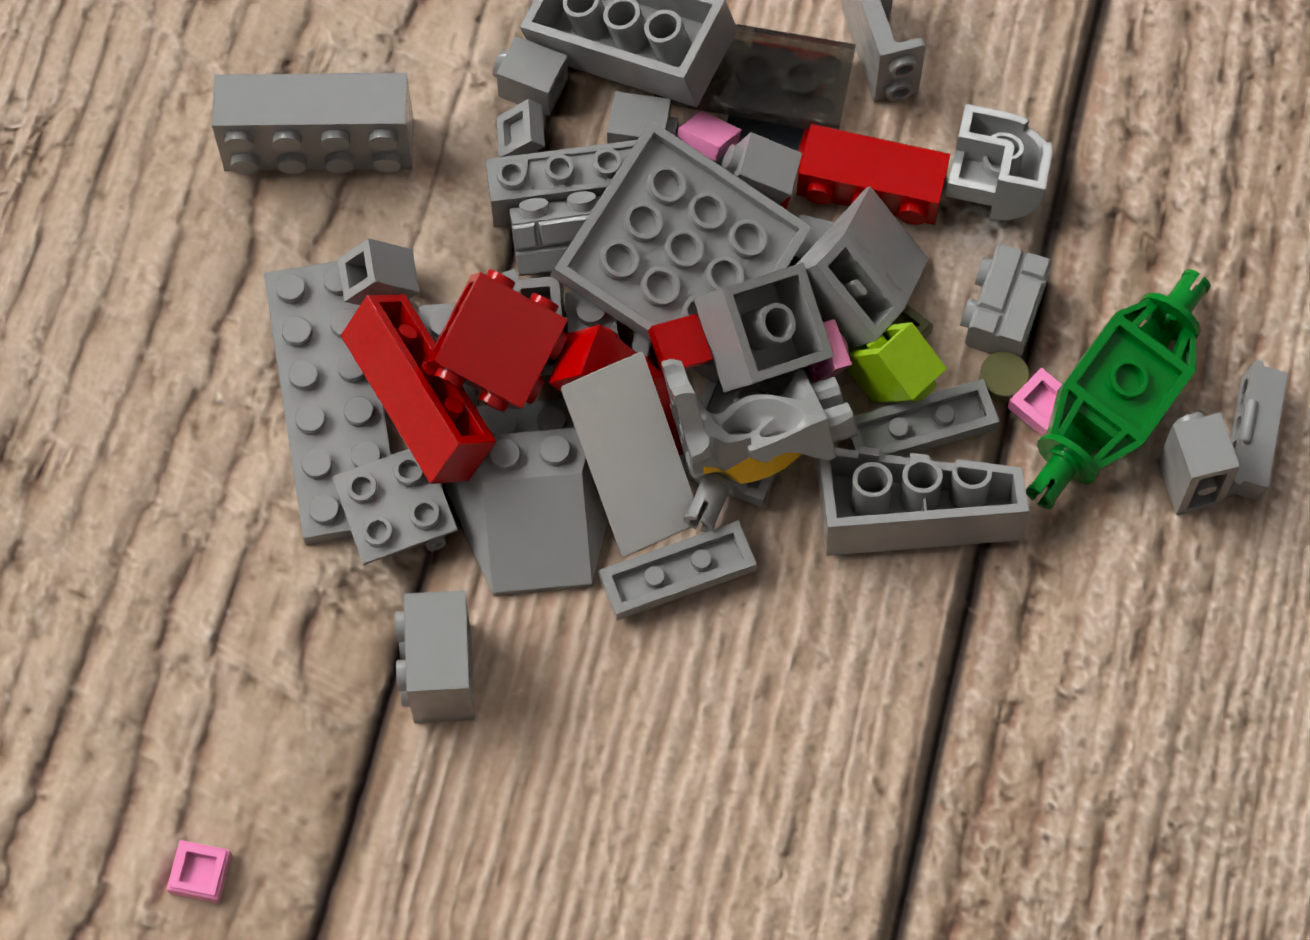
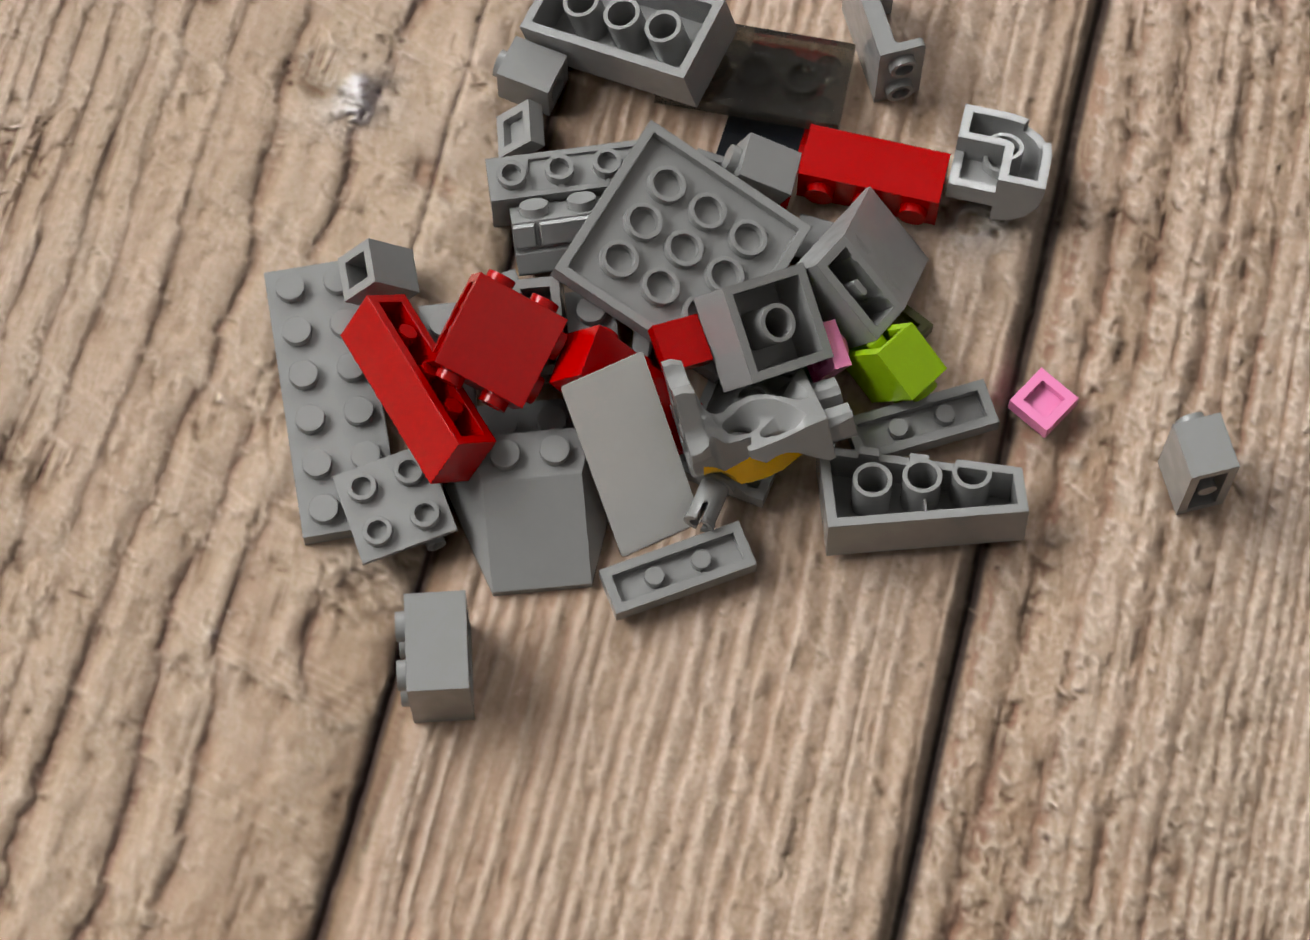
(199, 871): bright pink tile -> none
(313, 122): light grey brick -> none
(633, 112): light grey brick -> none
(709, 135): bright pink tile -> none
(1004, 375): olive tile -> none
(1008, 300): light grey brick -> none
(1120, 388): green plate -> none
(1257, 428): light grey piece -> none

